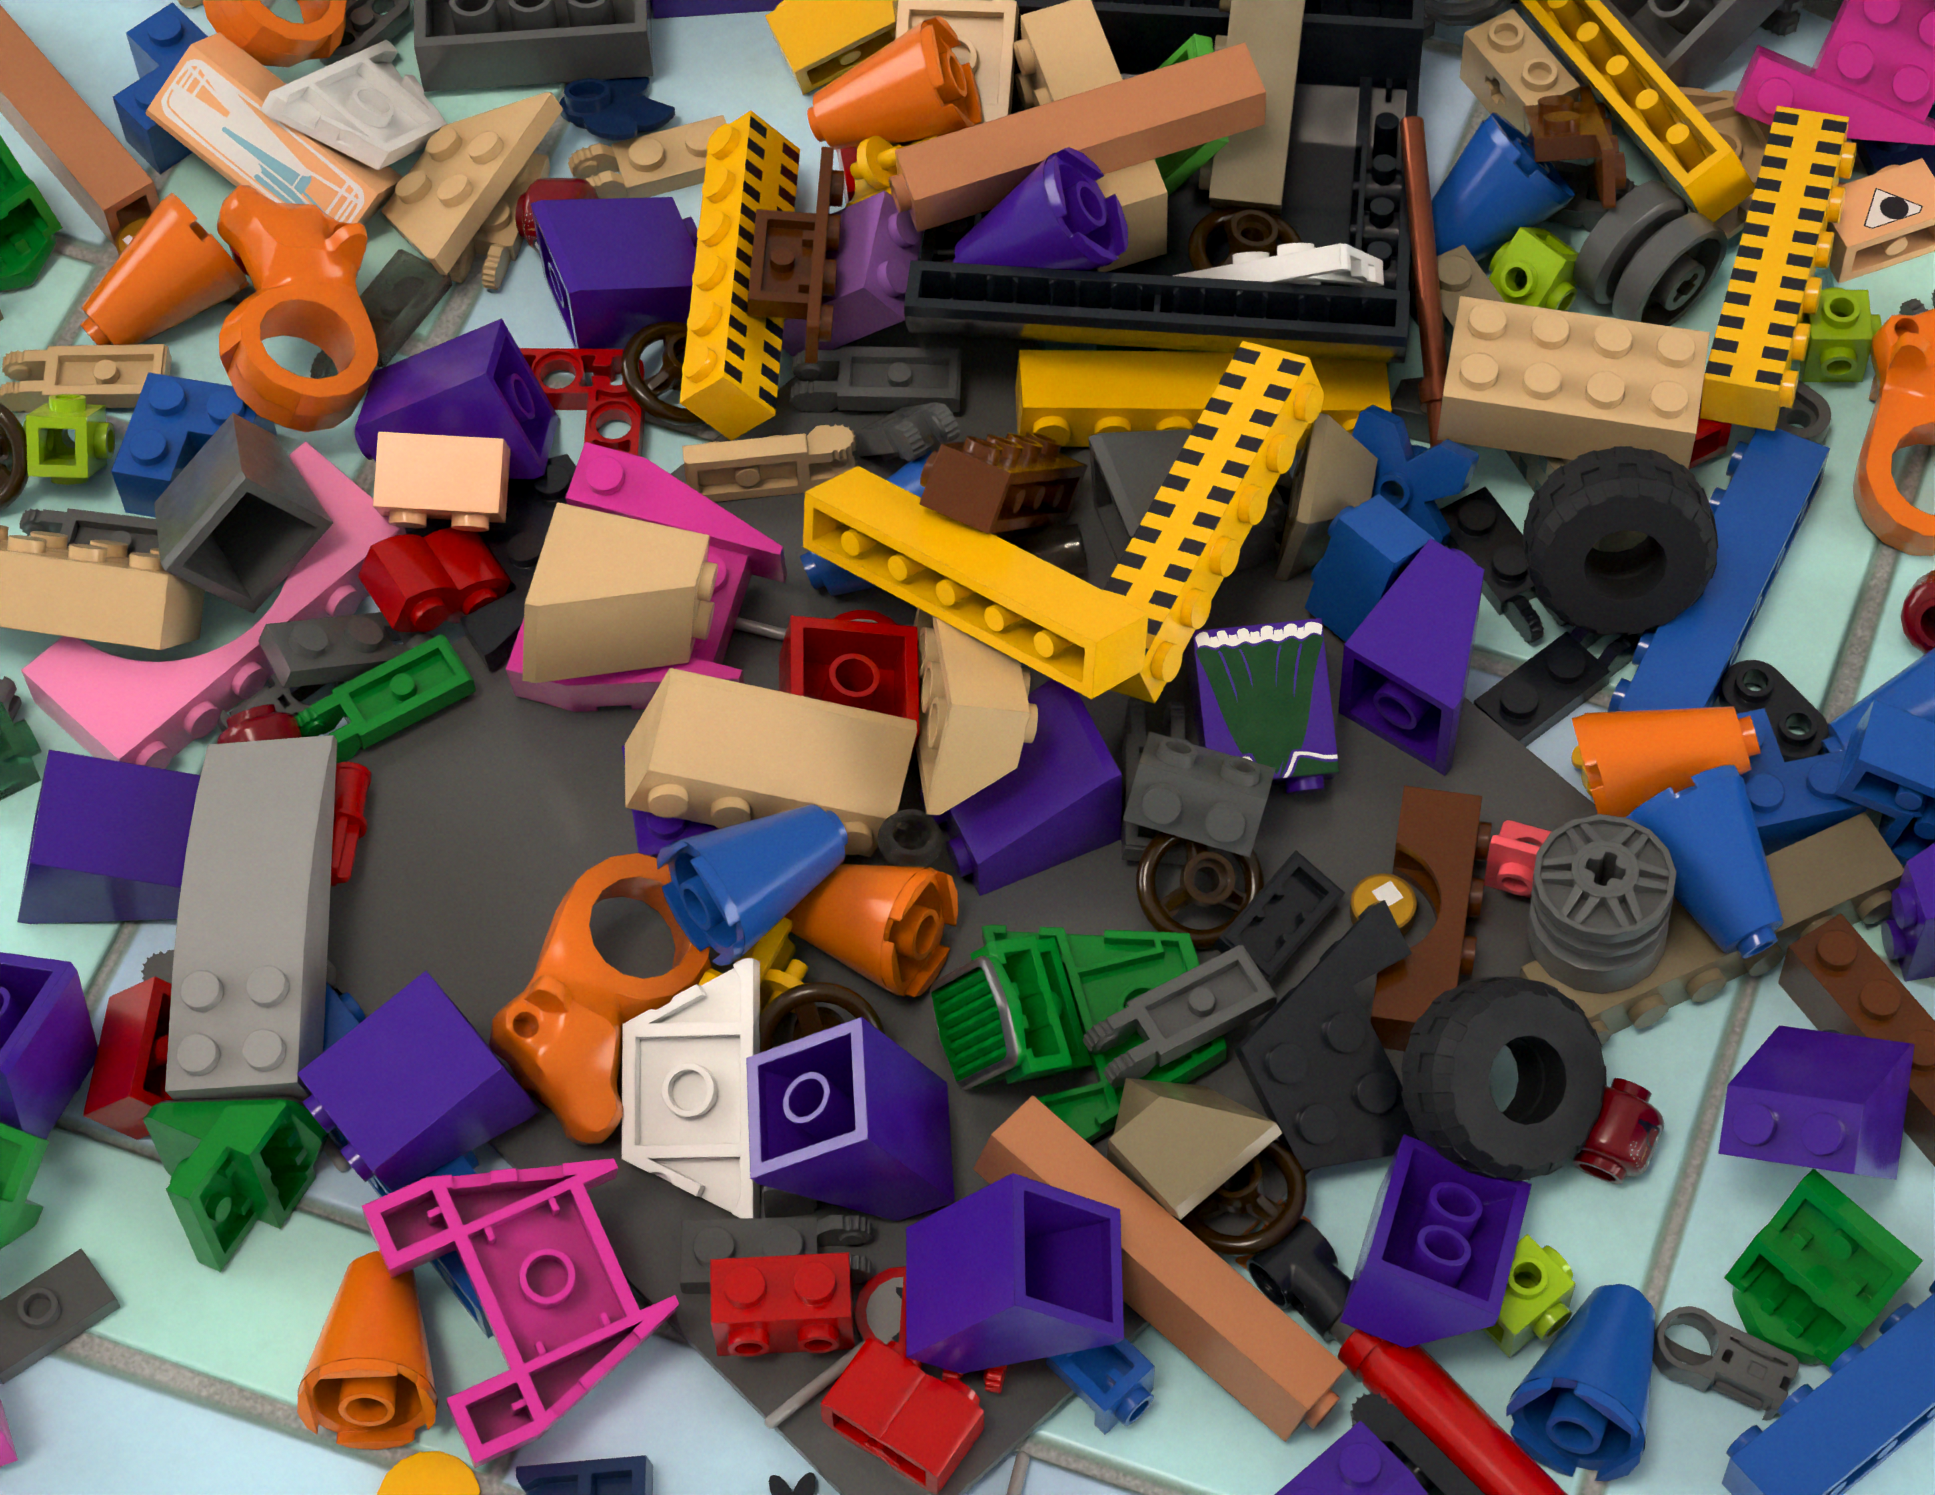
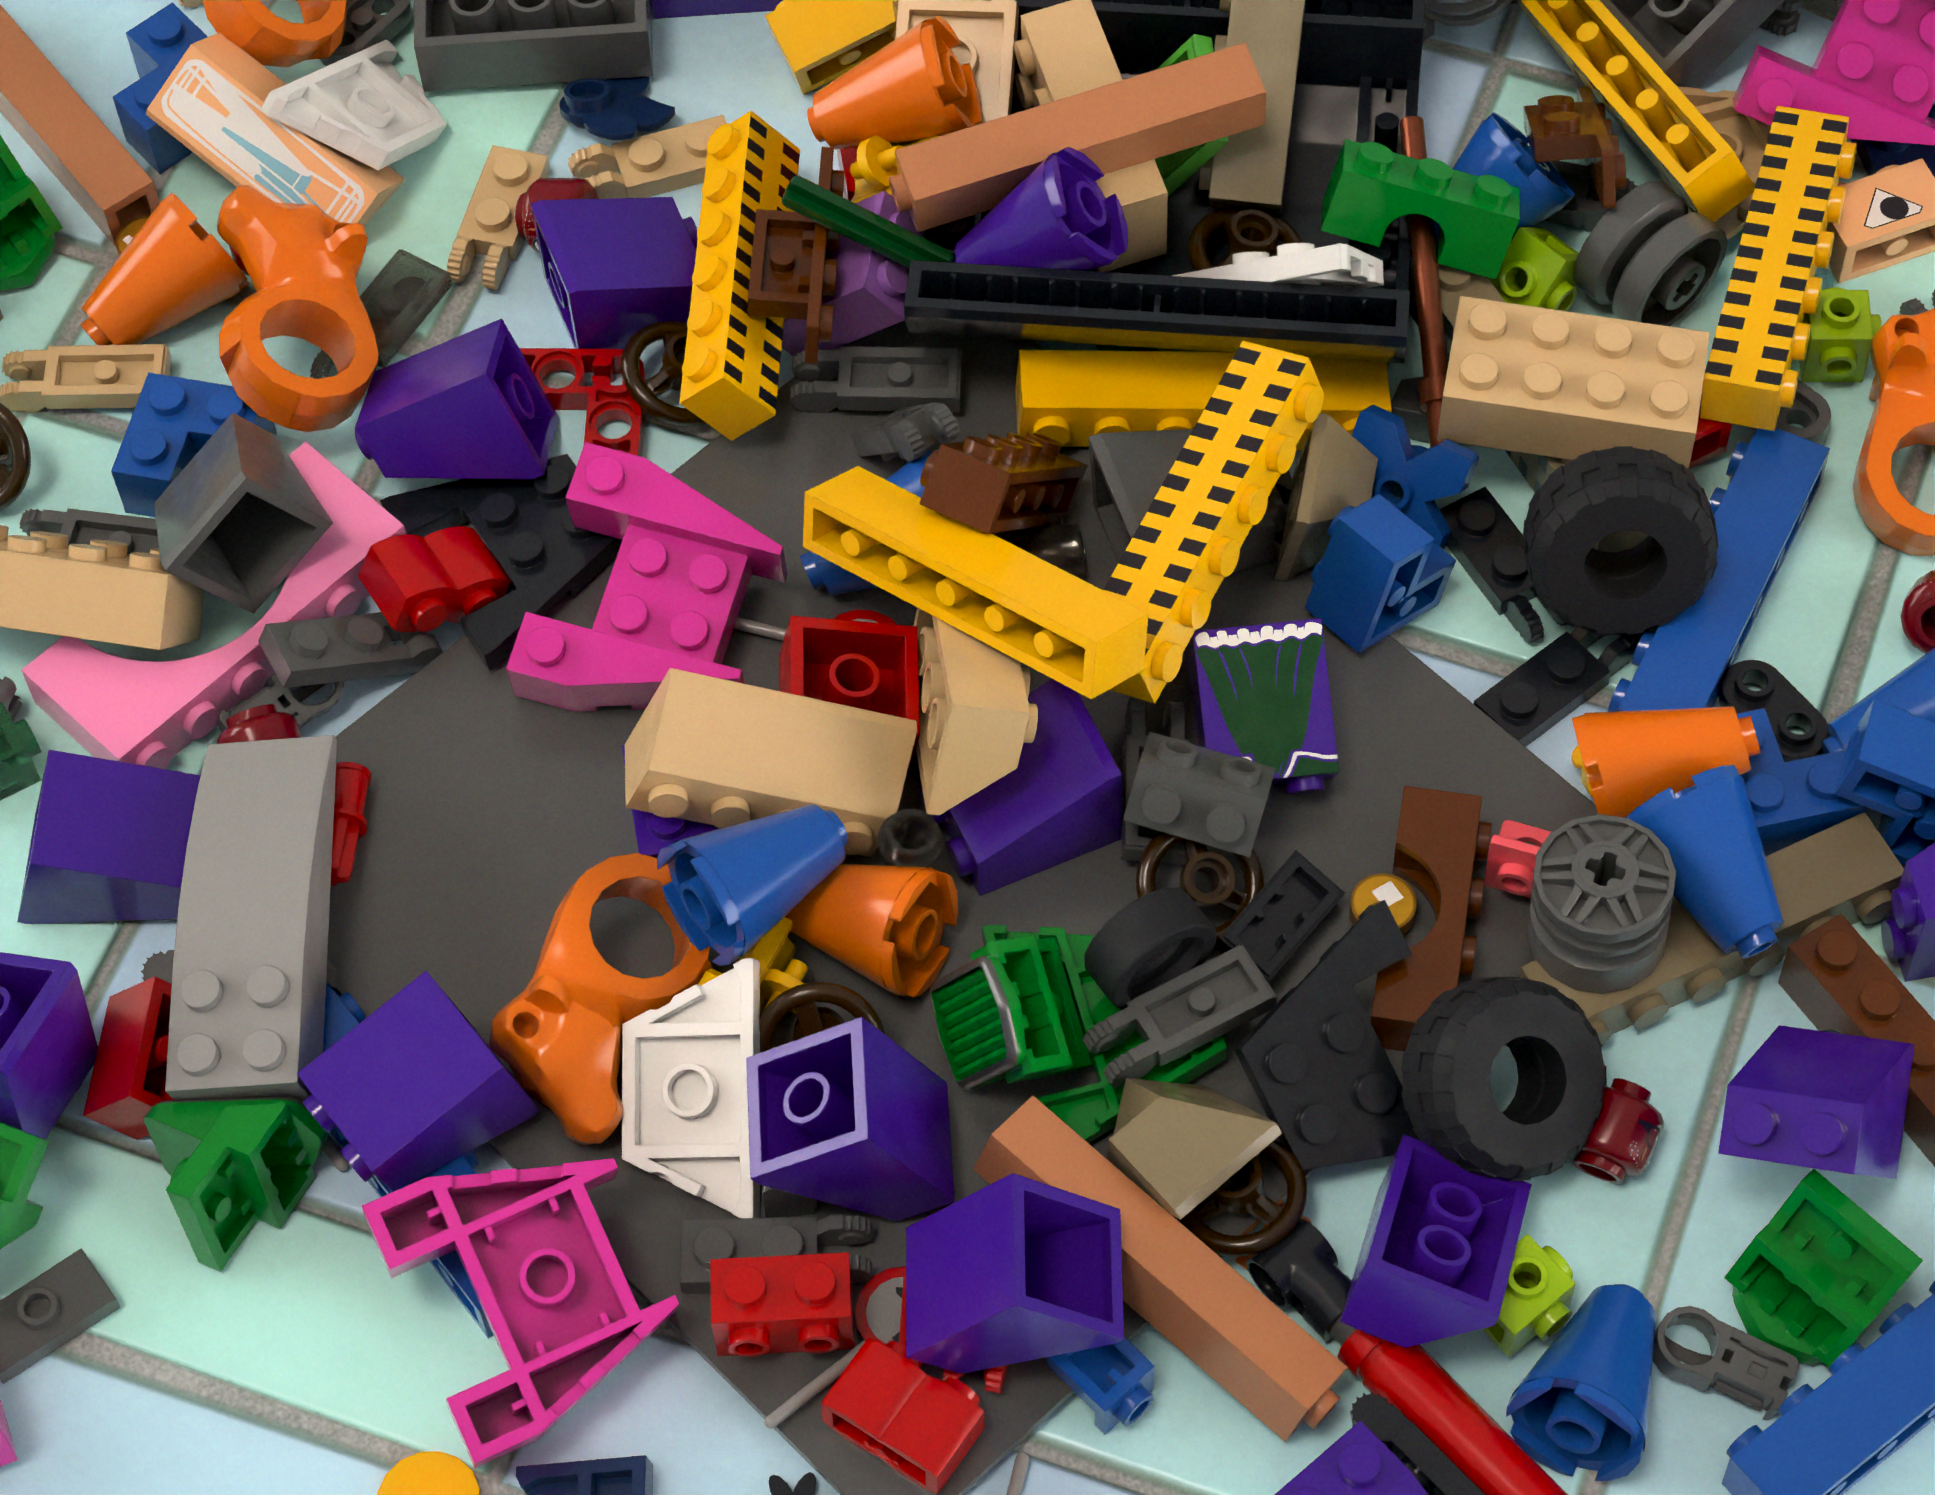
(51, 449): lime brick -> none
(371, 1362): orange cone -> none
(389, 697): green hinge -> none
(441, 480): light nougat brick -> none
(465, 176): tan wing -> none
(615, 596): tan slope -> none
(769, 464): tan hinge -> none
(860, 224): none -> dark green axle
(1149, 944): none -> black tyre
(1378, 186): none -> green arch
(1414, 656): dark purple slope -> none
(1511, 68): tan brick -> none

